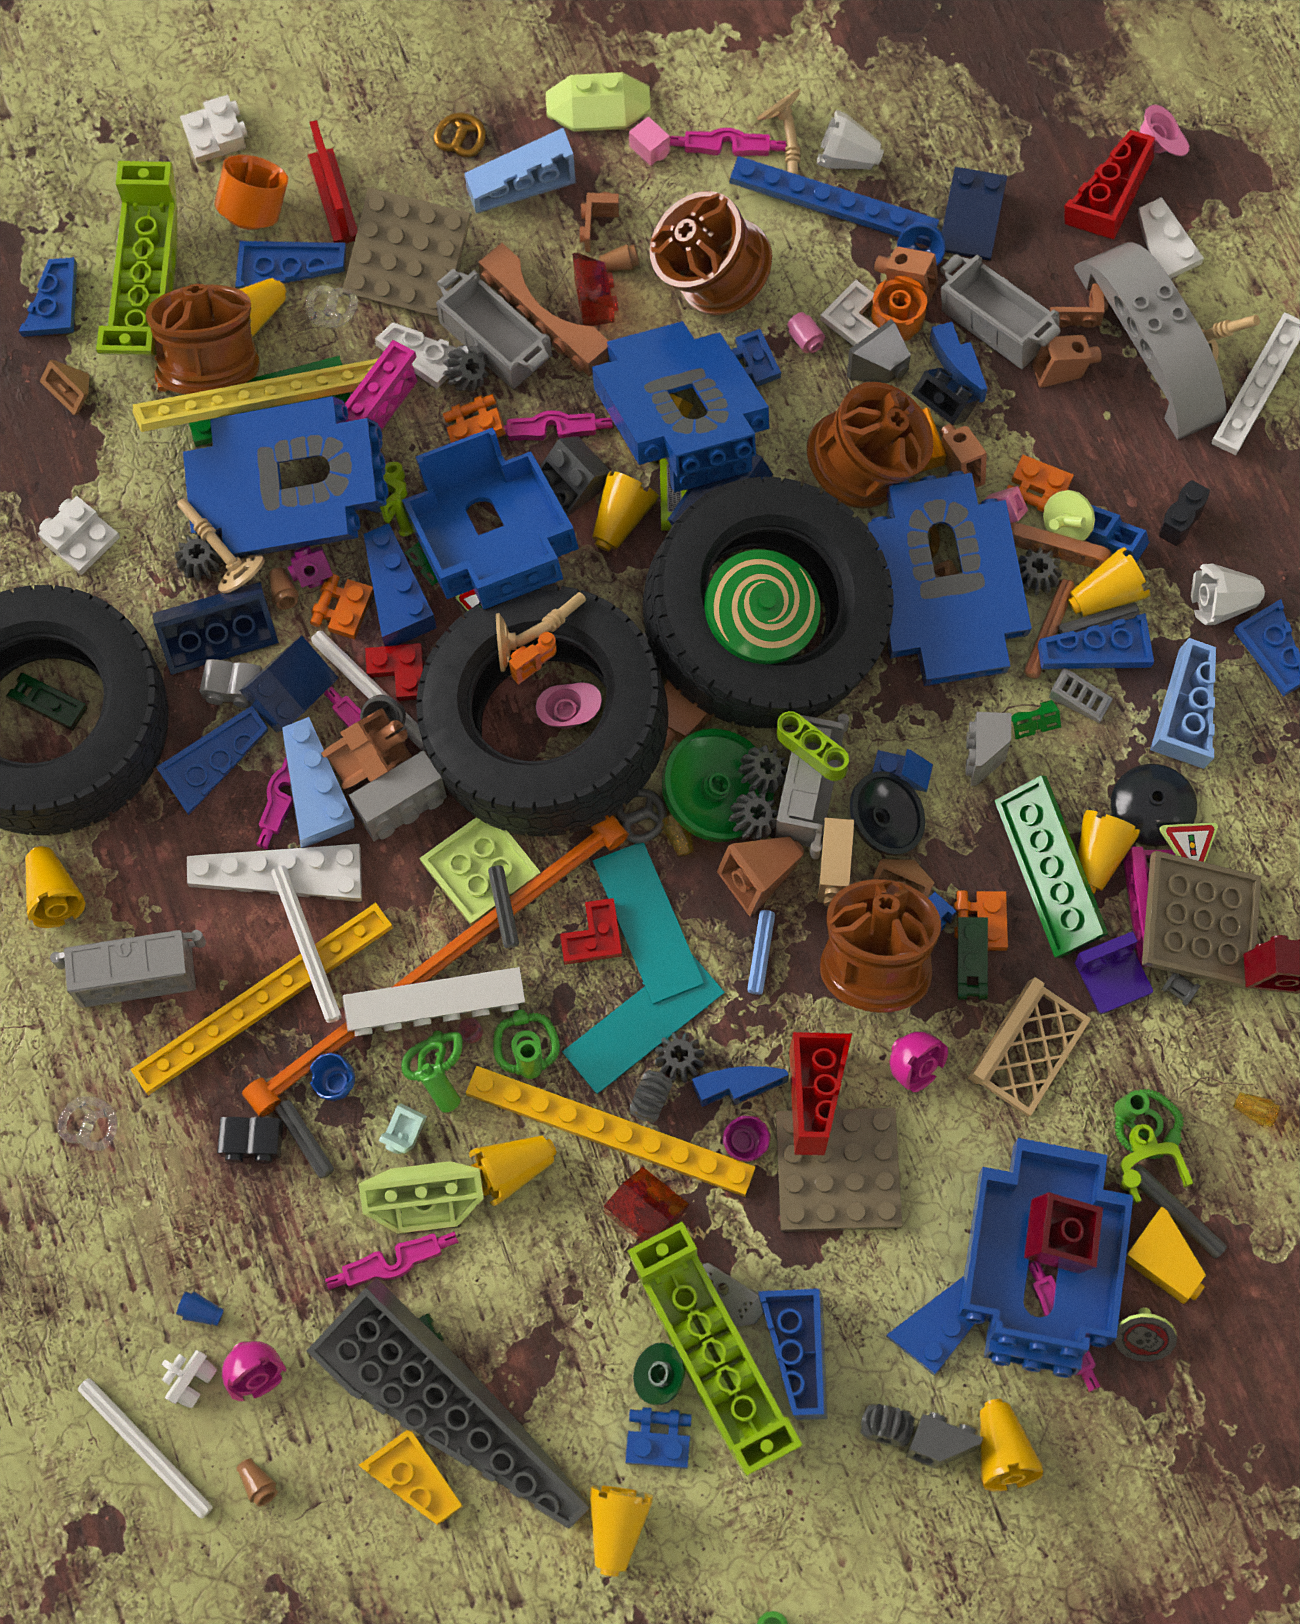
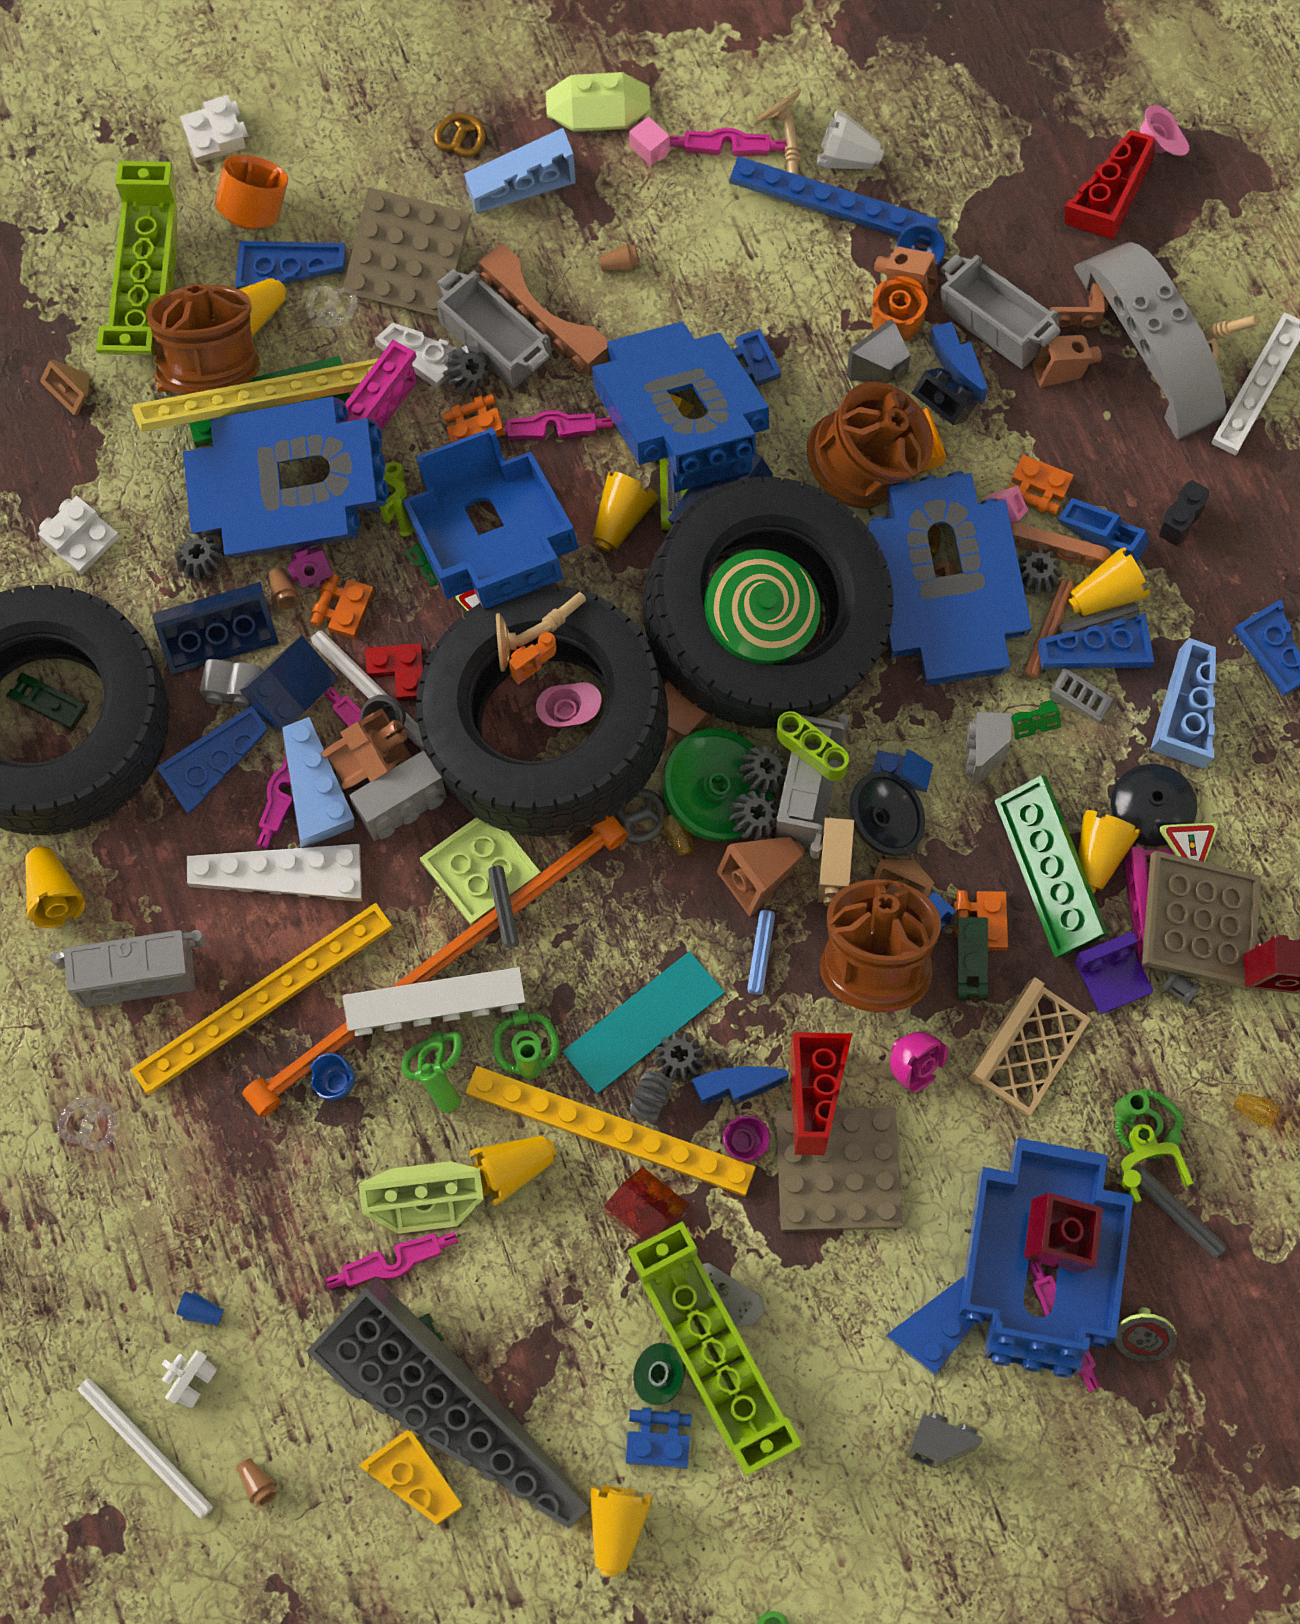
(55, 301): blue wing -> none
(238, 569): tan dish -> none
(250, 1138): black brick -> none
(252, 1369): dark pink cylinder -> none
(304, 1139): dark grey axle -> none
(306, 944): white axle -> none
(331, 190): red fence -> none
(398, 597): blue wedge -> none
(403, 1129): light aqua bracket -> none
(467, 1028): clear pink hinge -> none
(574, 473): dark grey slope -> none
(594, 291): clear red slope -> none
(597, 205): nougat bracket -> none
(599, 941): red plate -> none
(648, 922): teal window -> none
(698, 257): dark orange wheel -> none
(799, 1344): blue wedge -> none
(806, 333): bright pink brick -> none
(846, 313): white plate -> none
(887, 1425): dark grey gear -> none
(964, 453): nougat torso -> none
(973, 212): dark blue slope -> none
(1005, 1449): yellow cone -> none
(1069, 515): yellowish green shield -> none
(1167, 239): white wing -> none
(1167, 1259): yellow slope -> none
(1224, 593): white cone -> none

